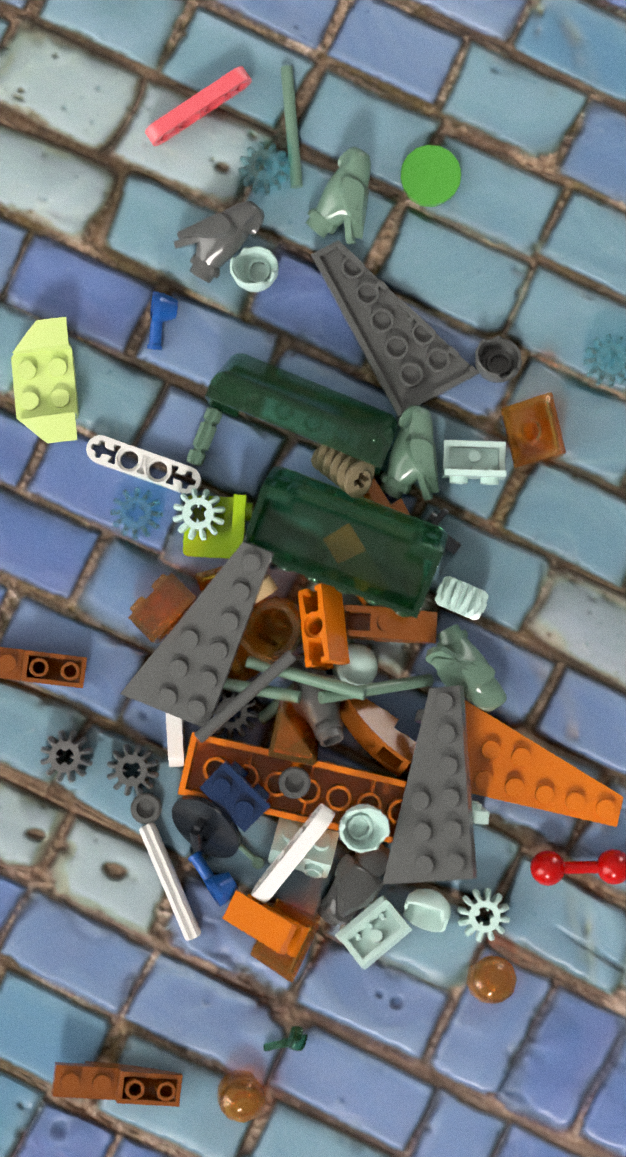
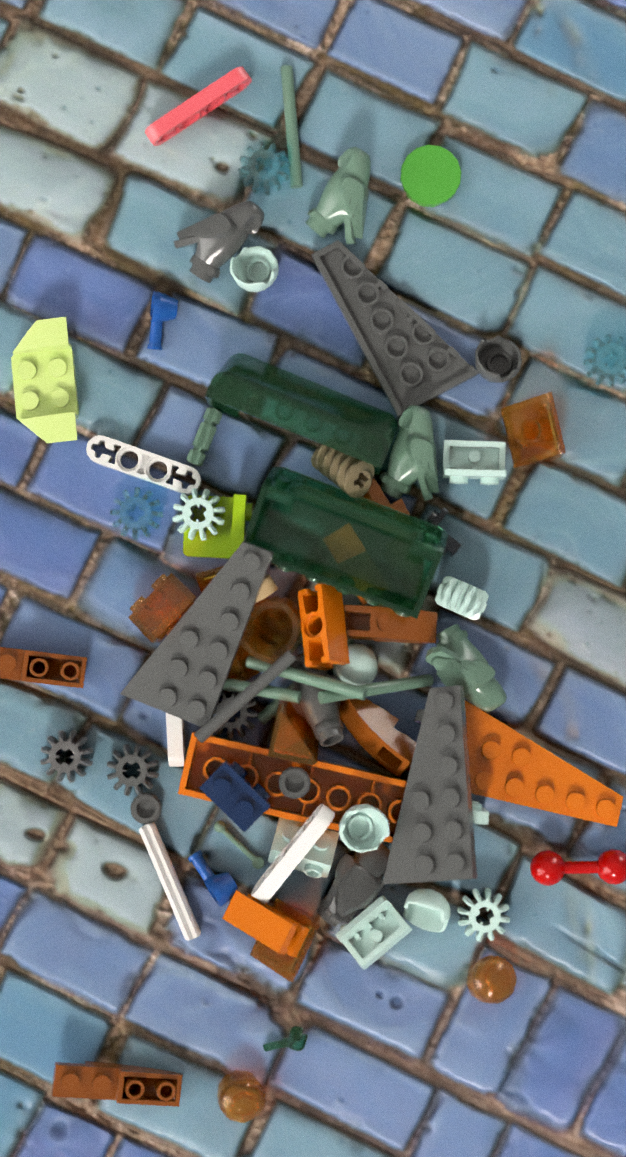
(206, 826): black shield -> none

